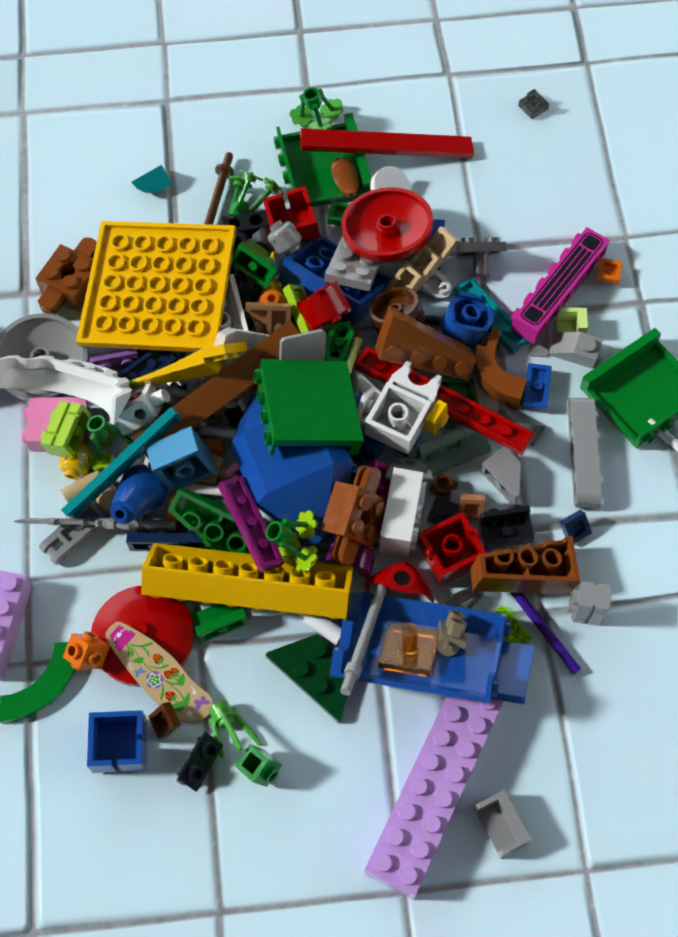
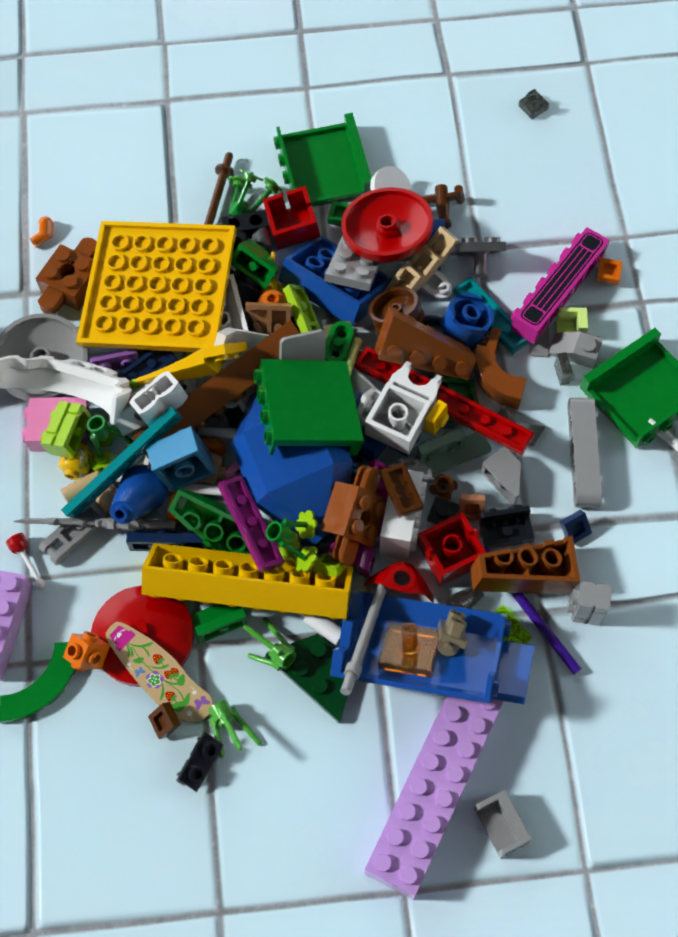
(18, 545): none -> hinge
(45, 231): none -> orange arm
(117, 741): blue piece -> none
(153, 181): teal brick -> none
(158, 398): none -> white brick
(258, 766): green brick -> none
(281, 654): none -> bright green plant
(284, 237): light grey head -> none
(312, 99): plant -> none
(324, 306): red brick -> none
(327, 566): none -> lime tile
(345, 176): dark orange arm -> none
(386, 143): red tile -> none
(401, 490): none -> reddish brown plate
(442, 200): none -> reddish brown piece
(537, 387): blue plate -> none
(563, 368): none -> clear smoke tile

